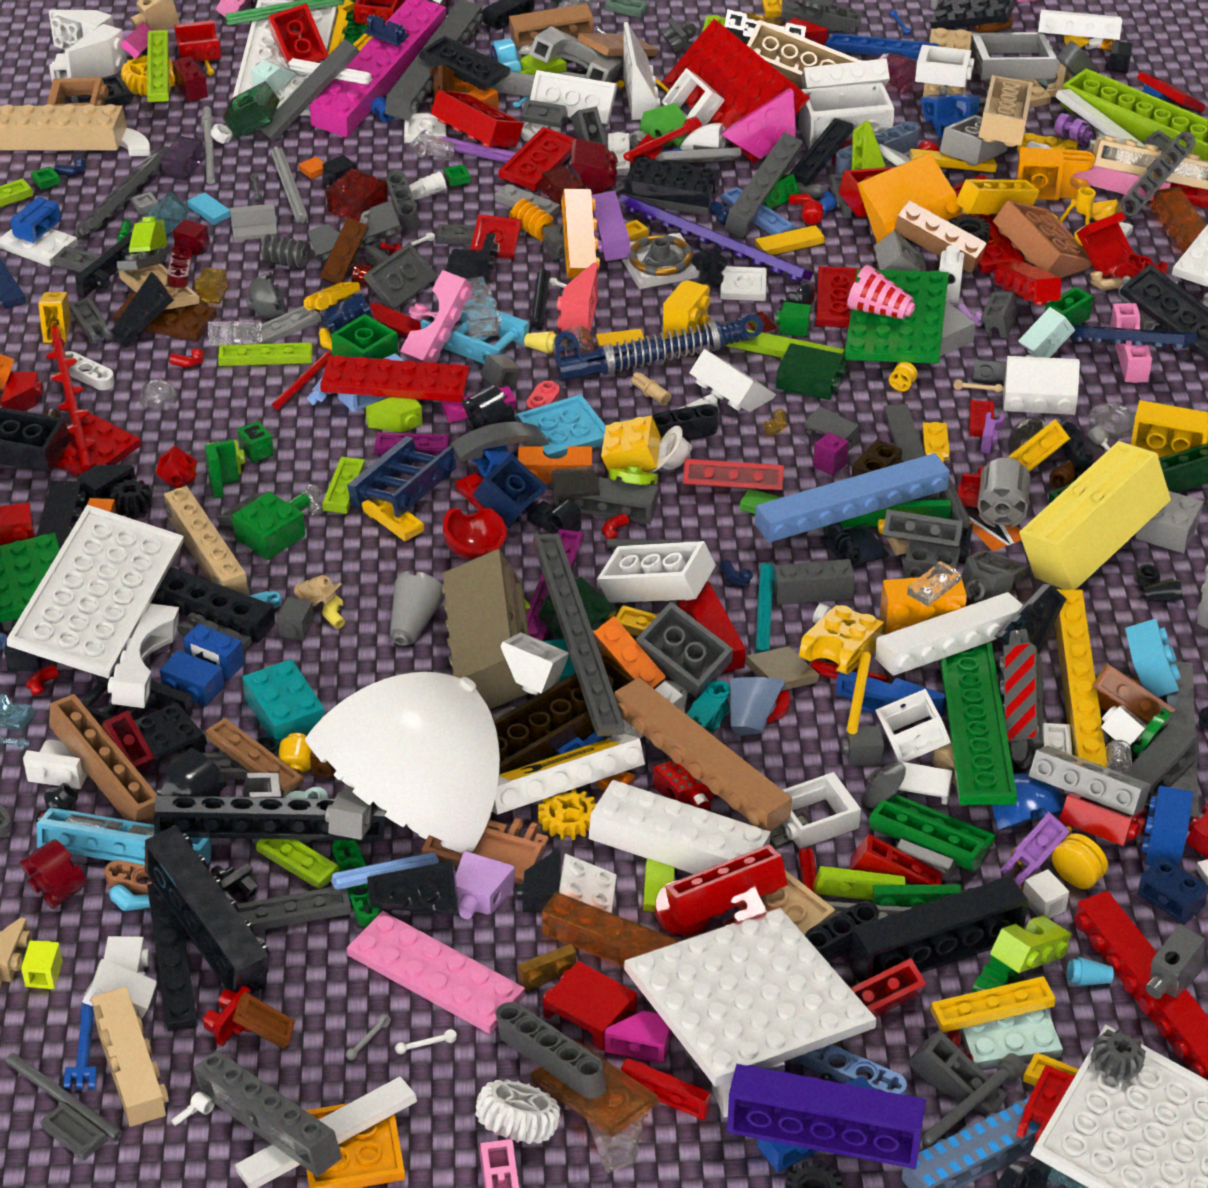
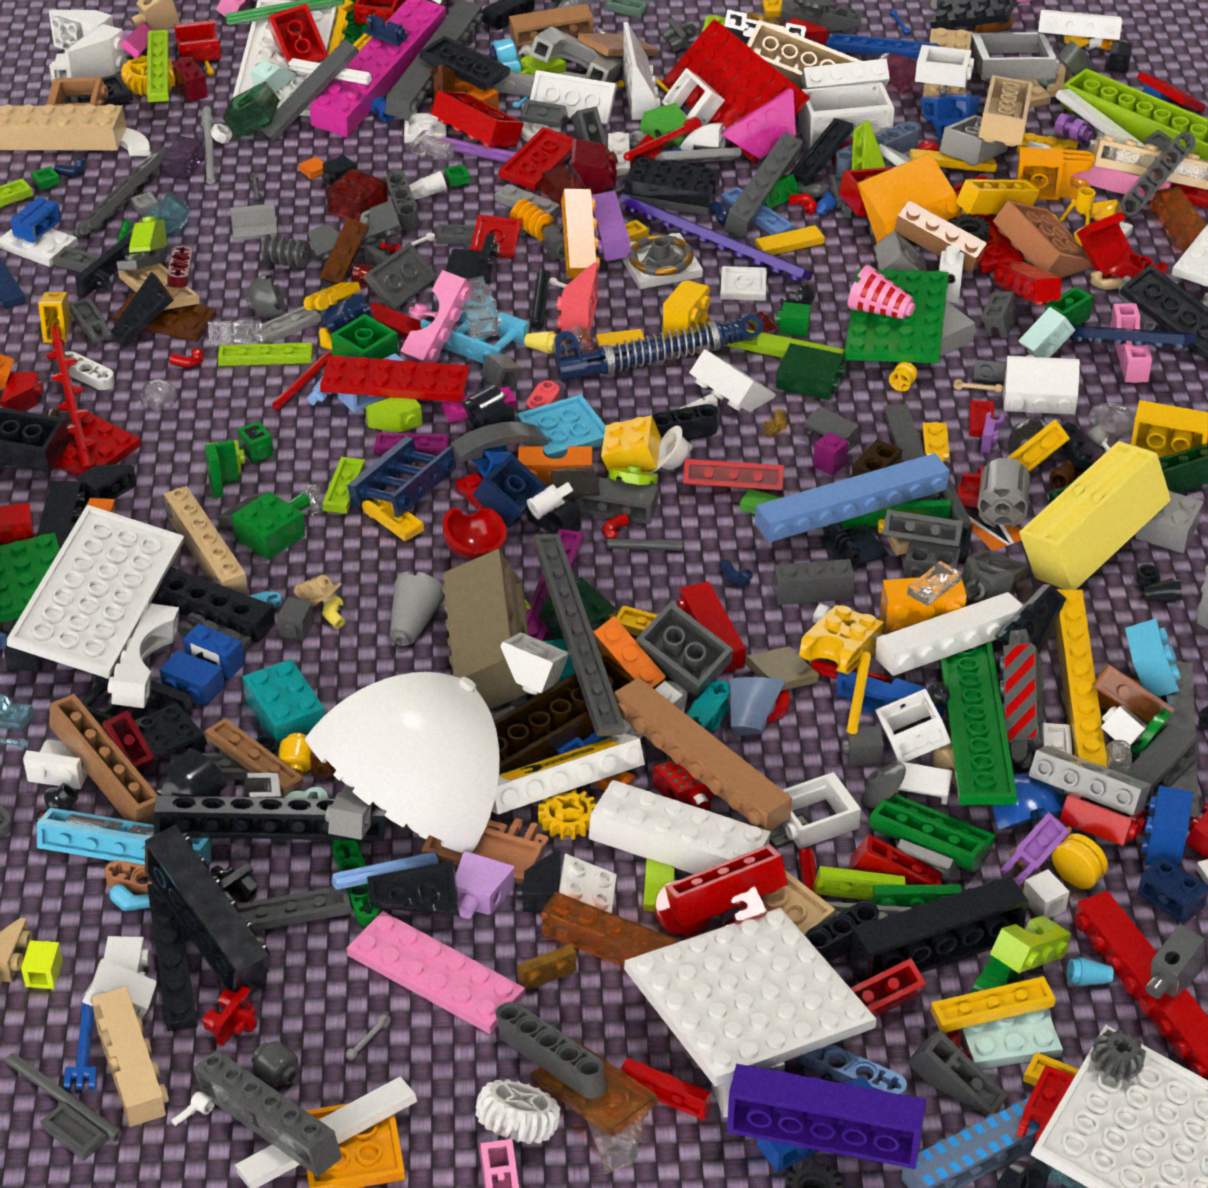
(39, 677): red arm -> none
(53, 873): dark red brick -> none
(131, 497): black gear -> none
(177, 467): red brick -> none
(191, 235): dark red brick -> none
(209, 208): medium azure tile -> none
(211, 285): clear yellow brick -> none
(264, 1020): dark orange tile -> none
(275, 1064): none -> dark grey head
(289, 185): light grey axle -> none
(299, 860): lime plate -> none
(449, 1036): white hinge -> none
(548, 500): none -> white hinge
(590, 1001): red panel -> none
(640, 1037): dark pink slope -> none
(651, 388): tan axle -> none
(656, 572): white brick -> none
(707, 265): black hips -> none
(764, 608): teal axle -> none
(812, 212): red piece -> none
(833, 294): red tile -> none
(935, 692): none -> black hinge
(976, 318): lavender arm -> none
(1009, 1069): dark grey piece -> none

